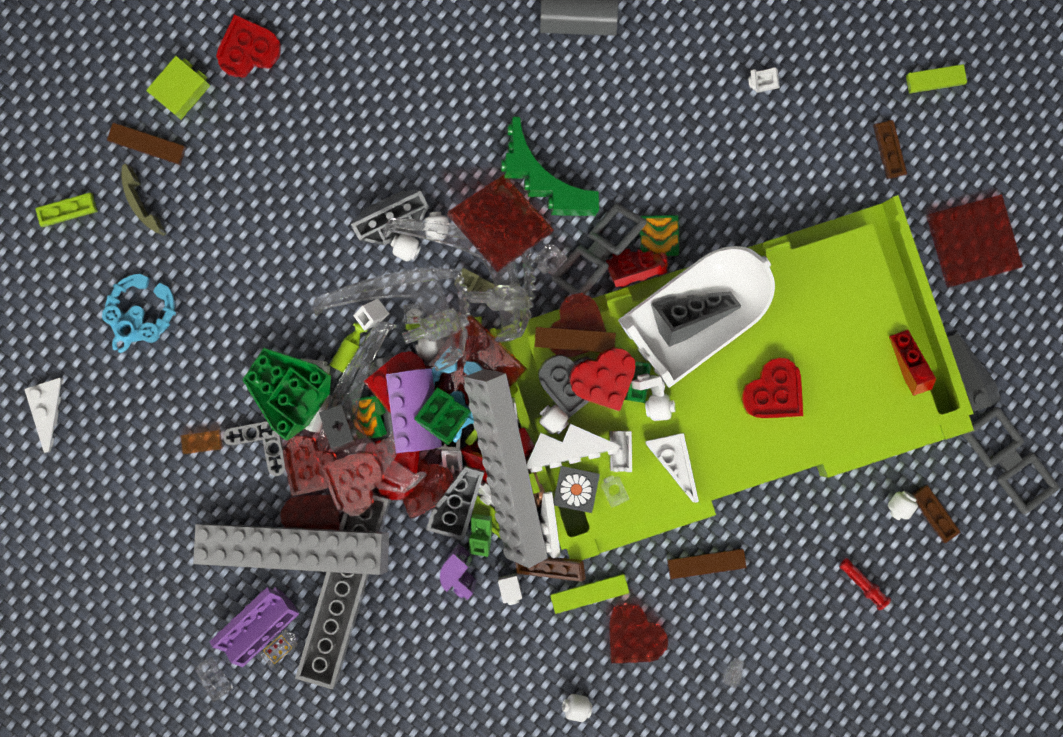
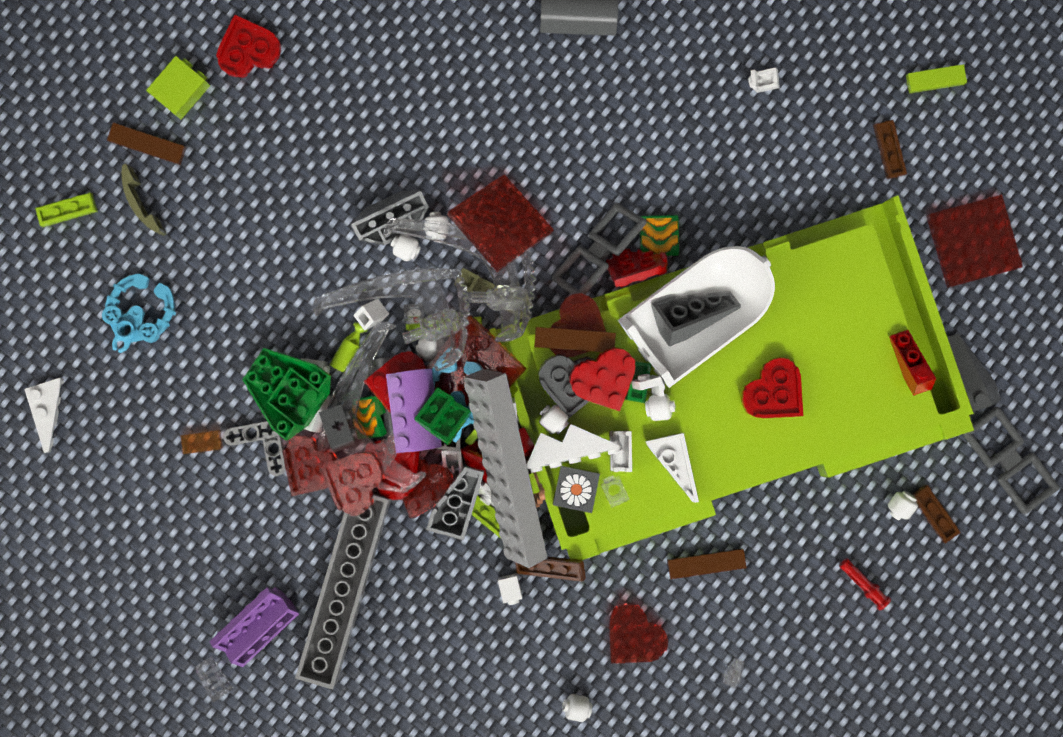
(279, 648): clear slope -> none
(291, 548): light grey brick -> none
(311, 512): clear red plate -> none
(455, 574): medium lavender brick -> none
(481, 535): bright green slope -> none
(549, 526): white wing -> none
(558, 259): clear brick -> none
(562, 198): green arch -> none
(589, 593): lime tile -> none

